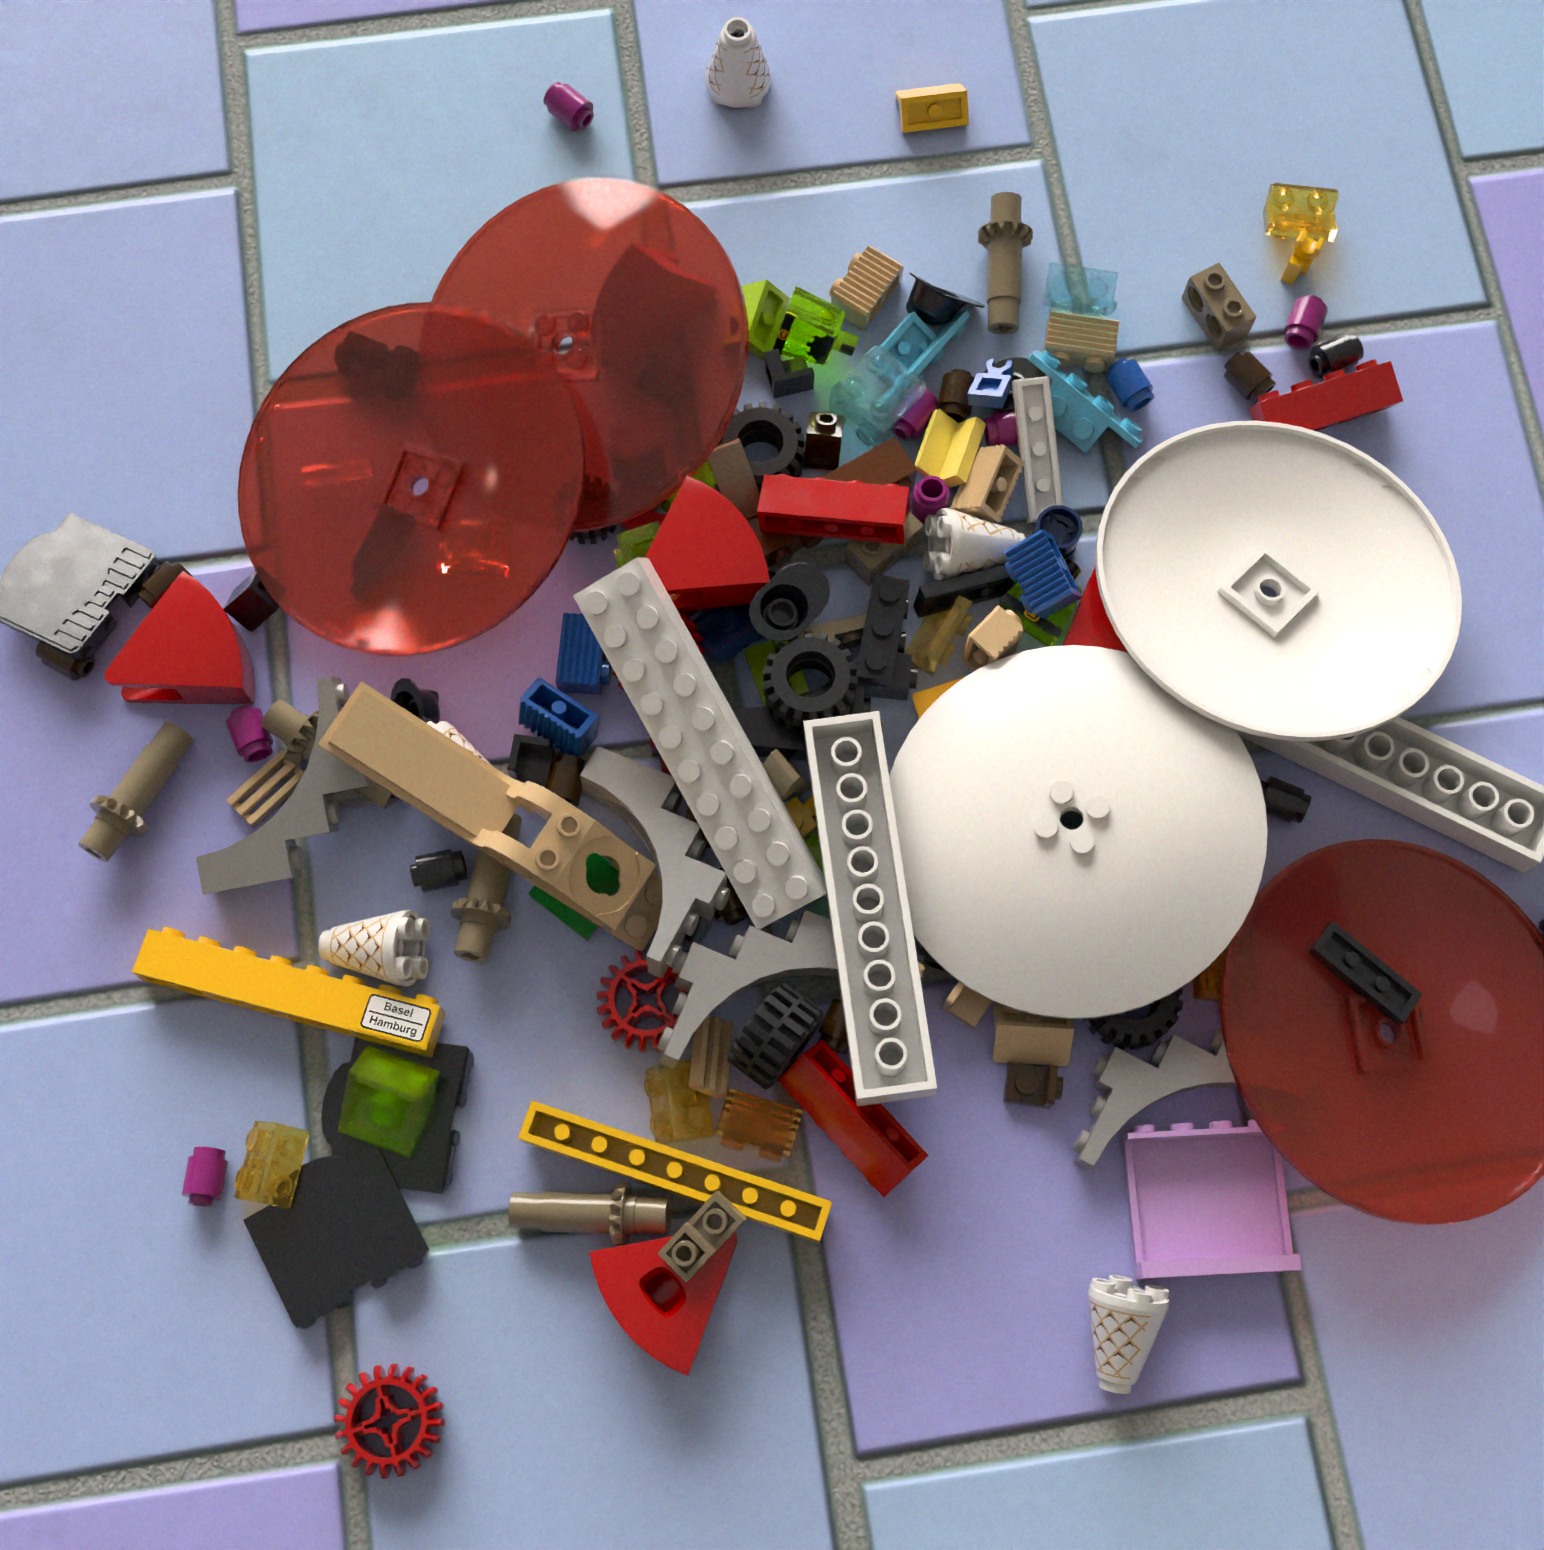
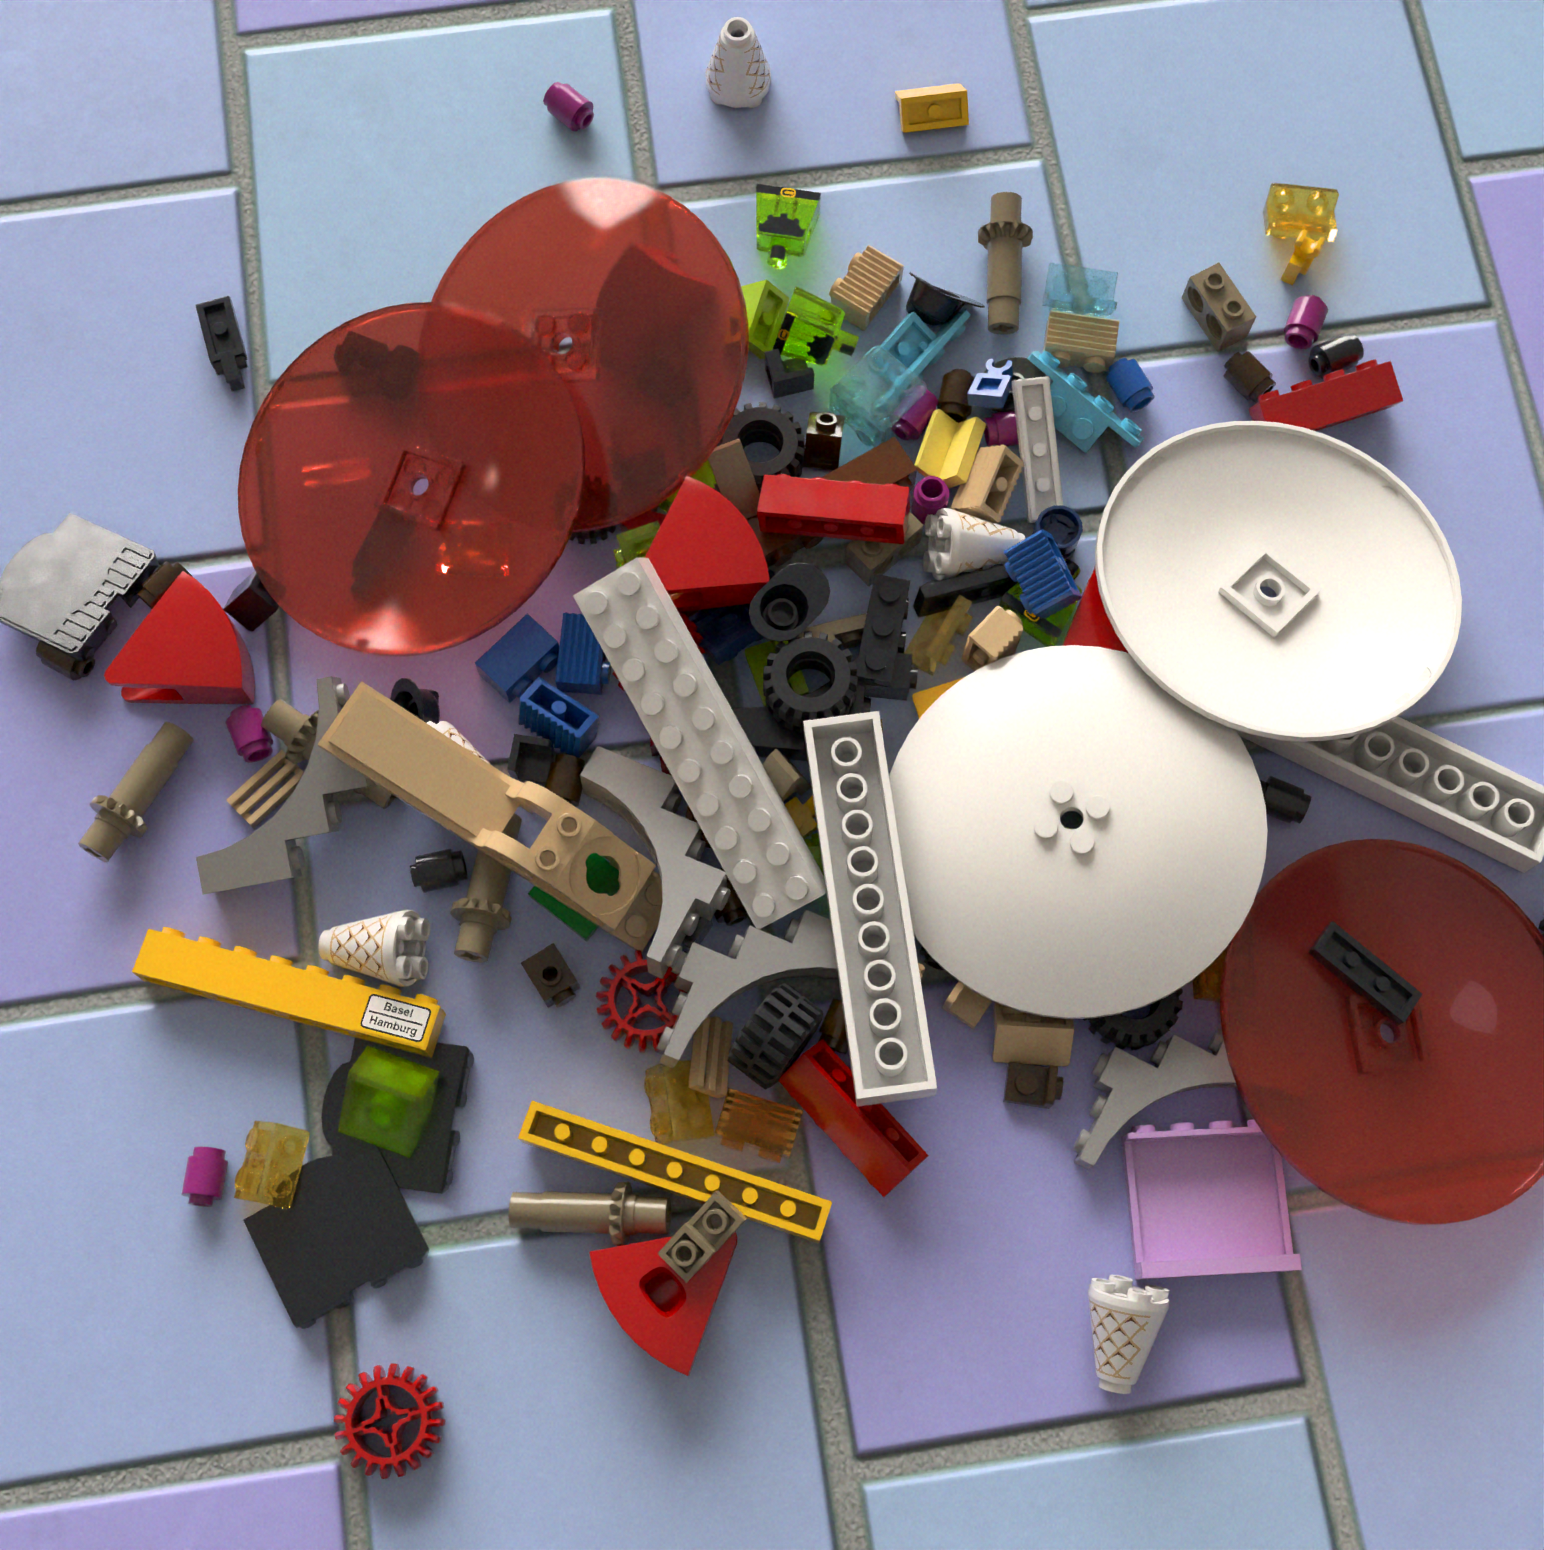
(223, 340): none -> black hinge
(518, 658): none -> blue brick
(551, 976): none -> dark brown brick
(785, 222): none -> clear neon green torso

